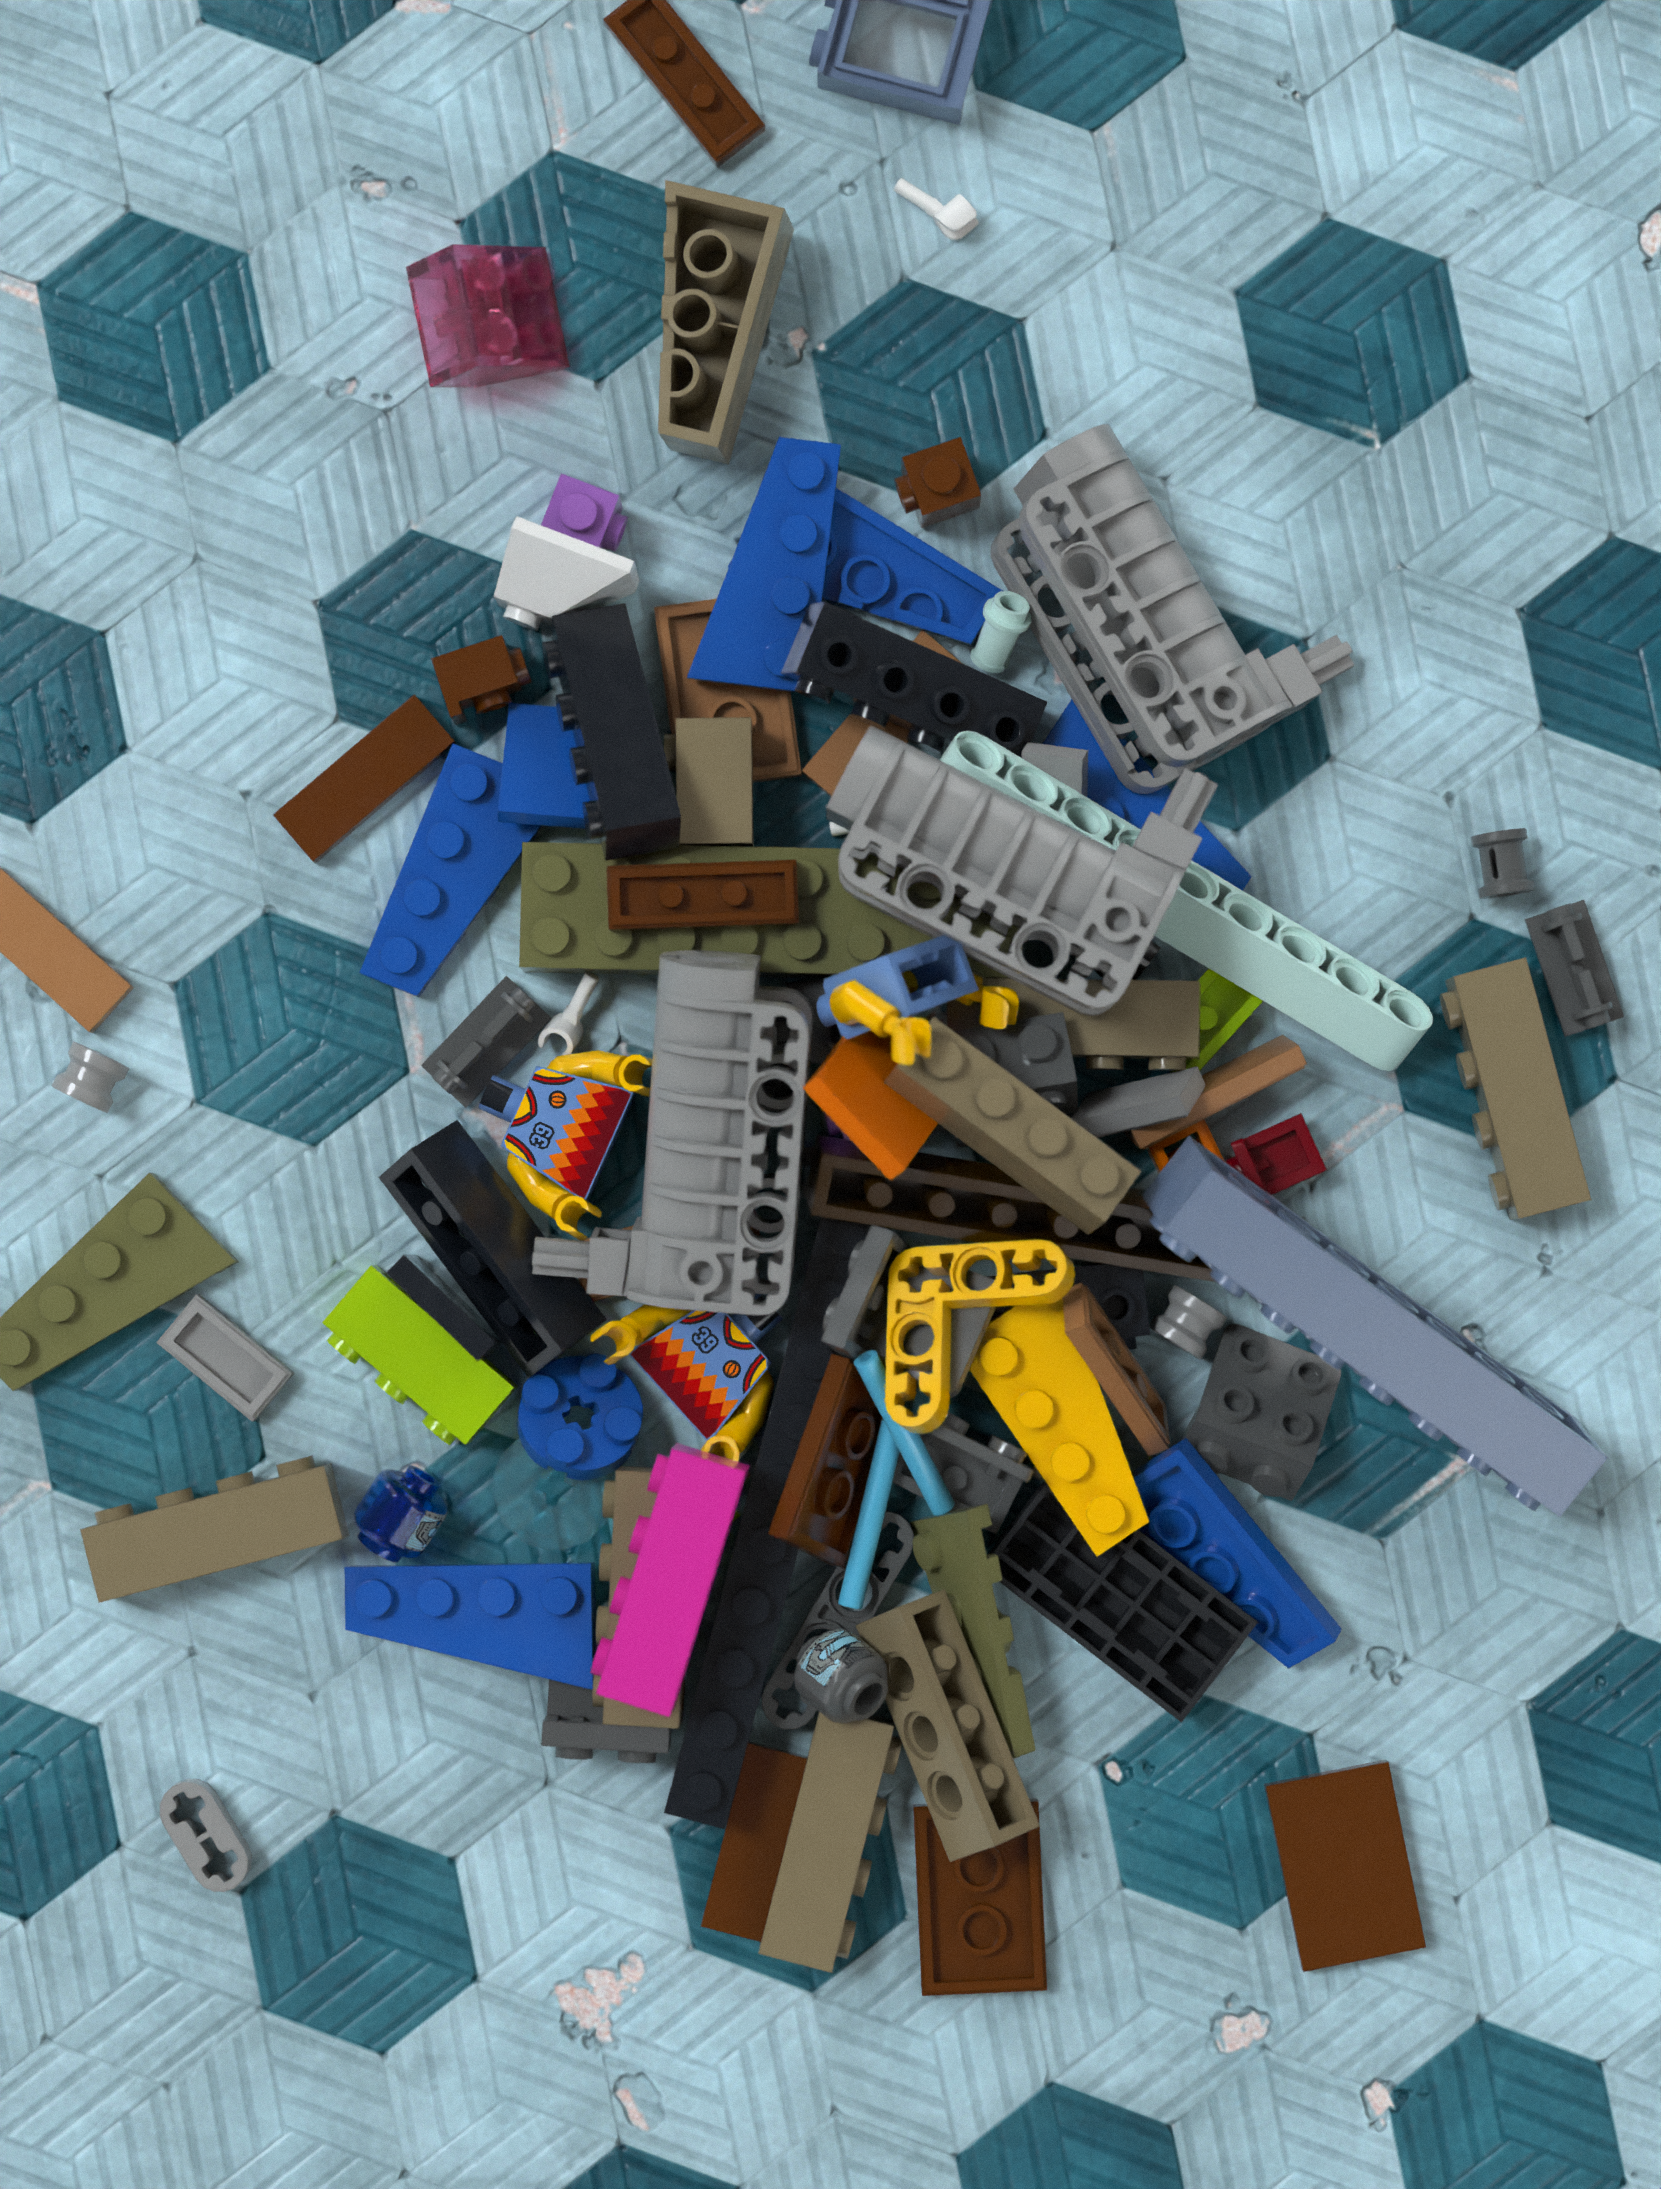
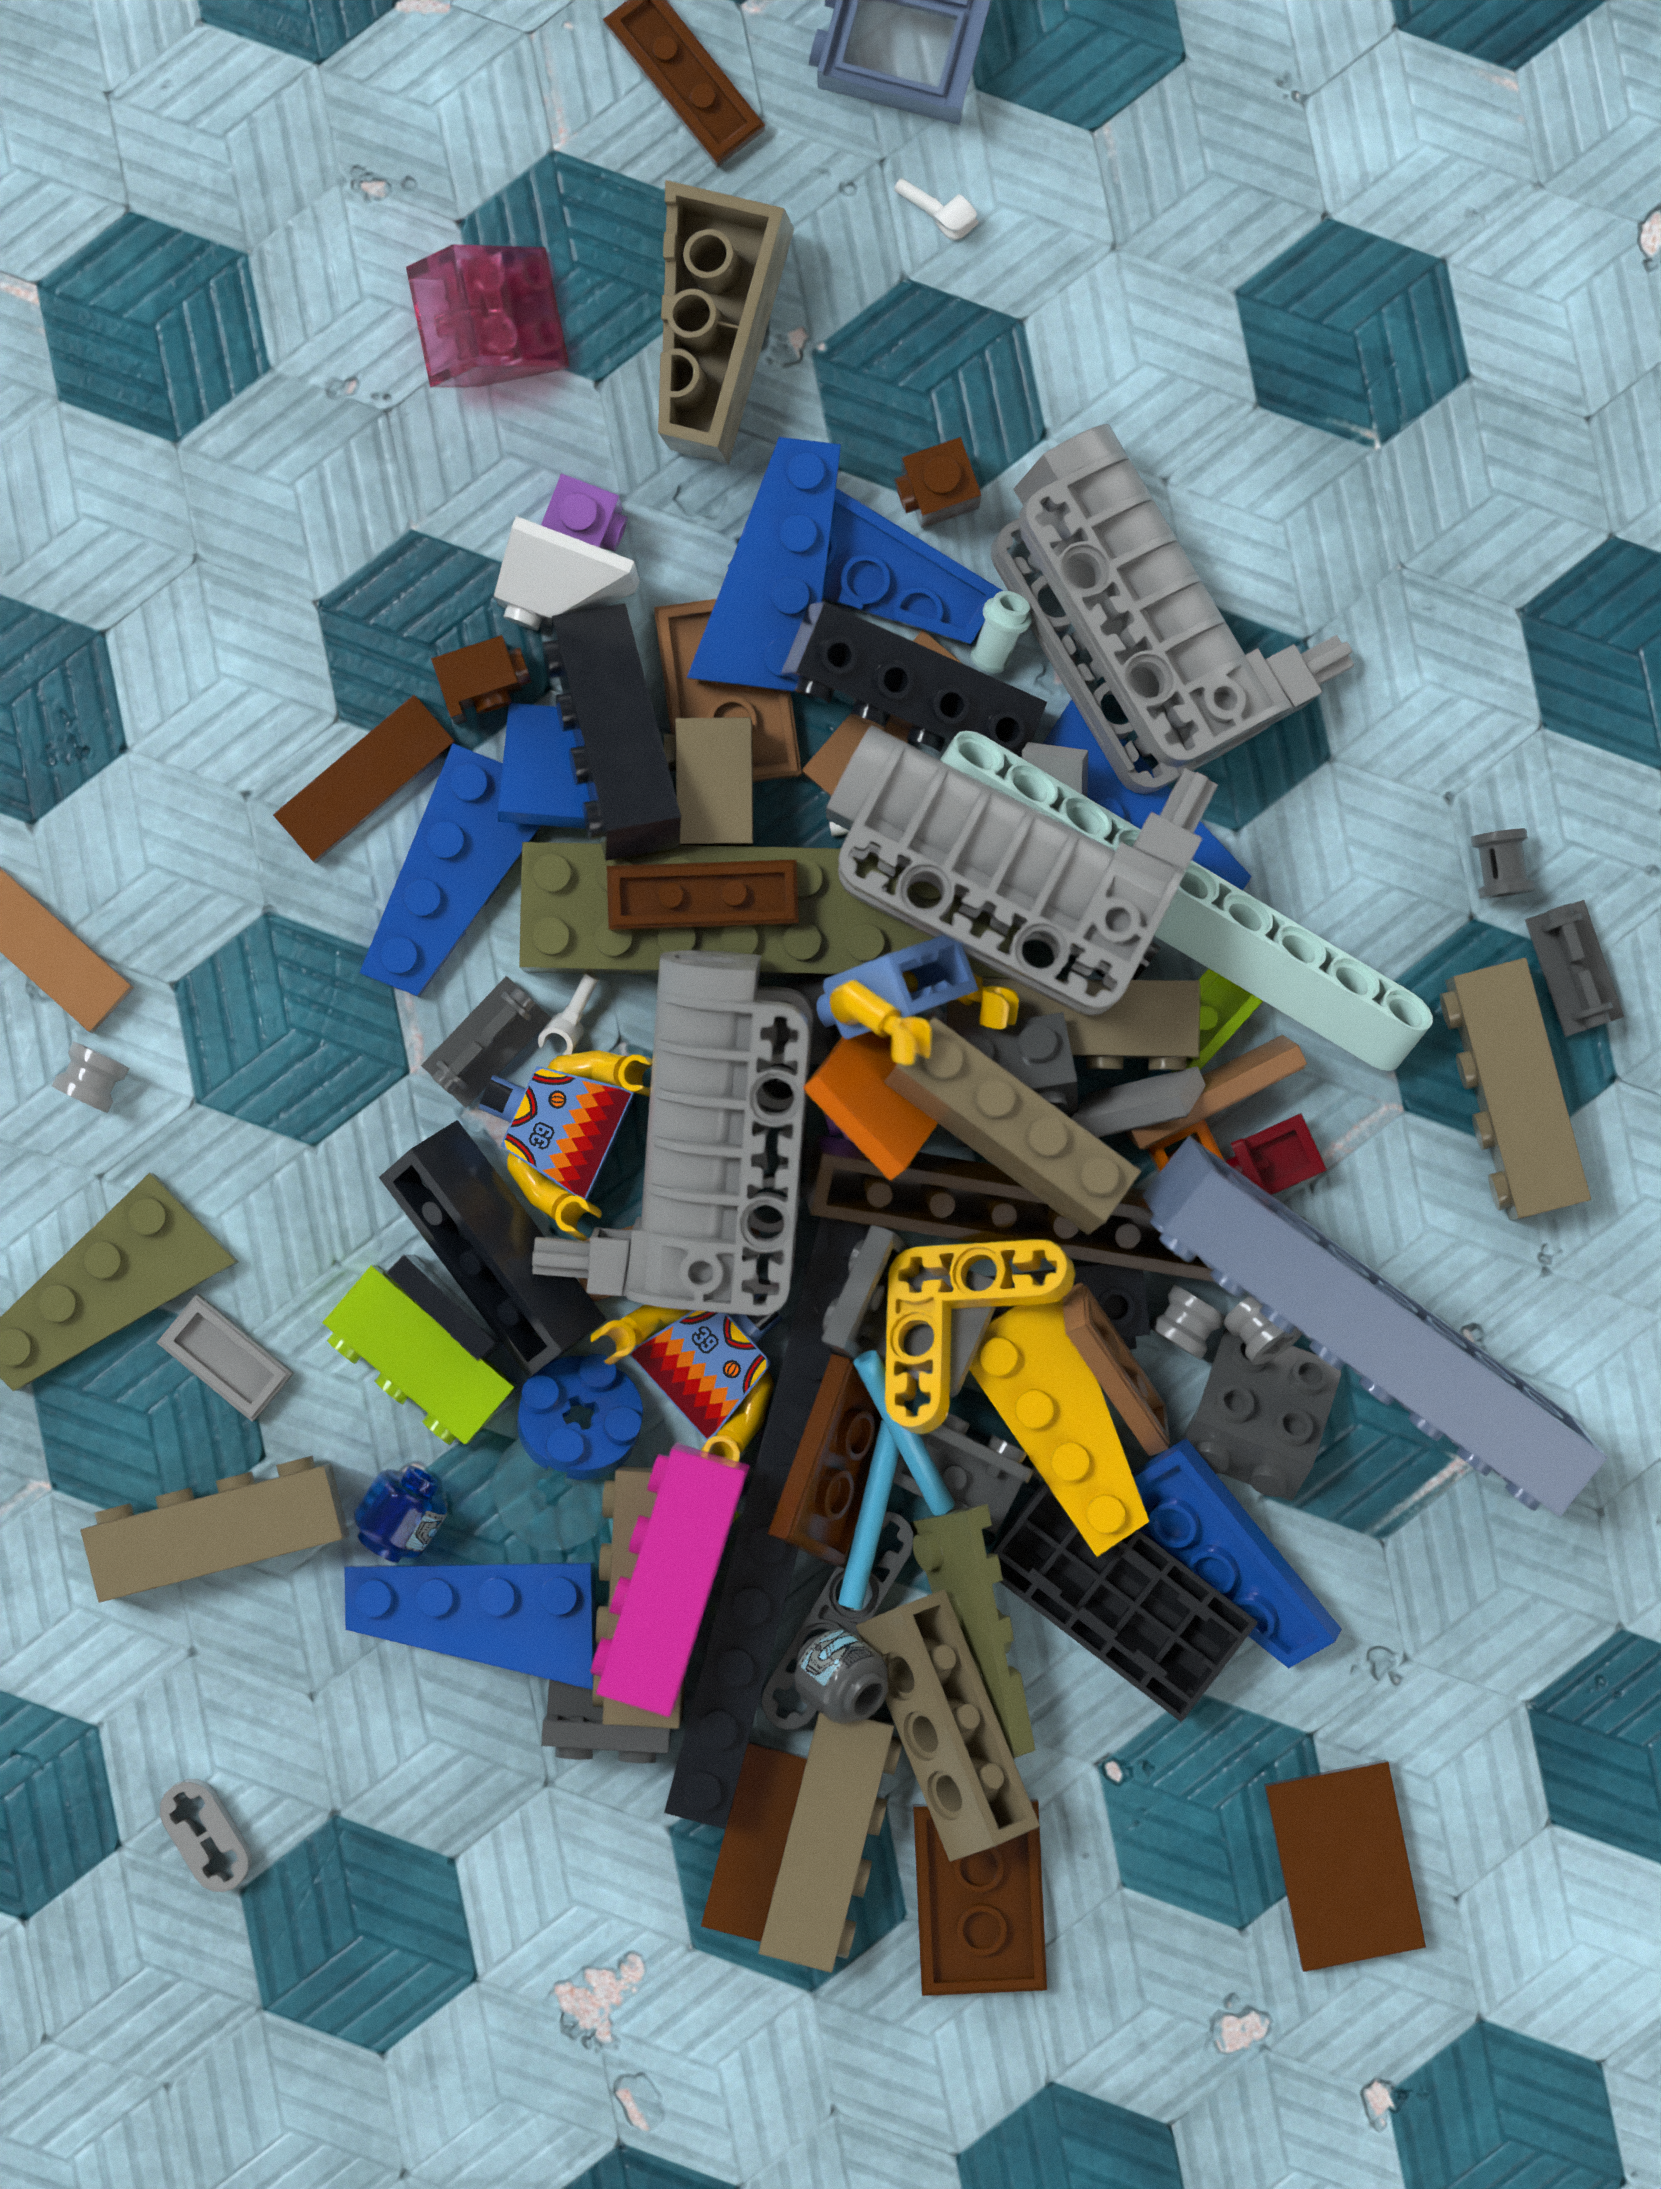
(1262, 1338): none -> light grey wheel

